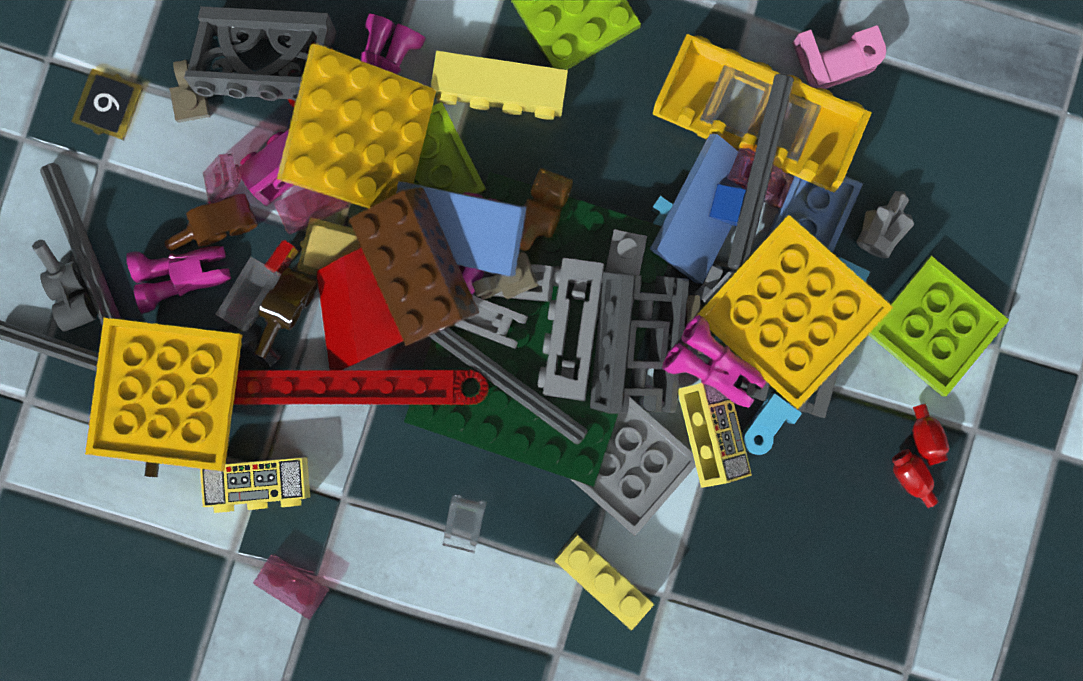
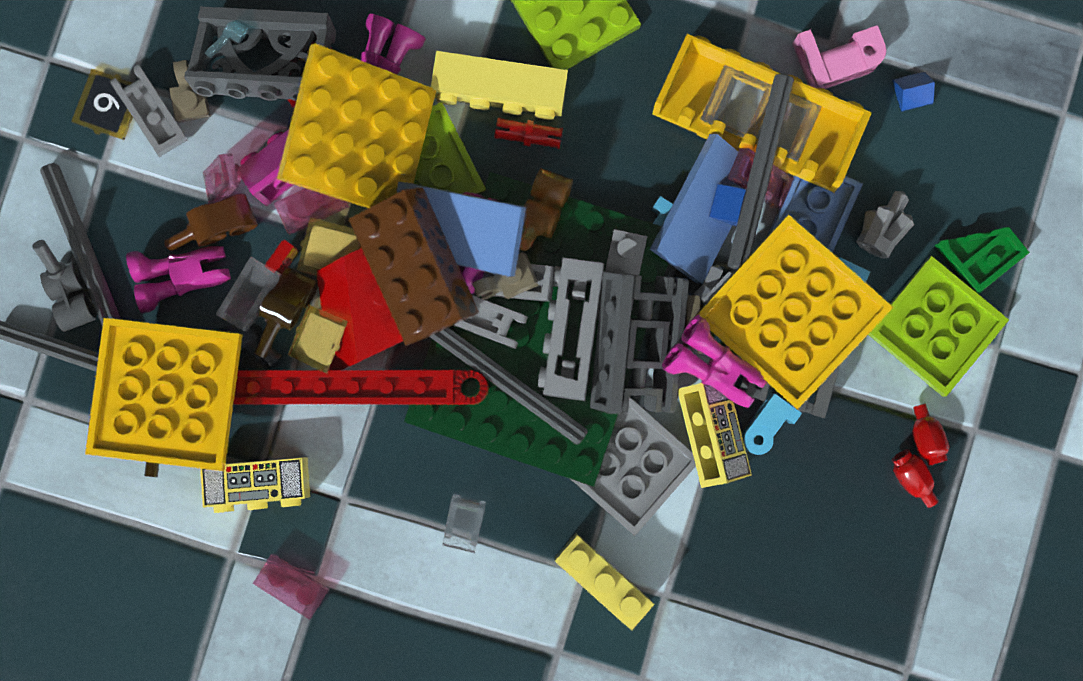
(150, 113): none -> light grey hinge
(233, 30): none -> clear light blue hand
(317, 338): none -> clear yellow piece
(528, 133): none -> red pin
(914, 91): none -> blue slope
(983, 256): none -> green wing

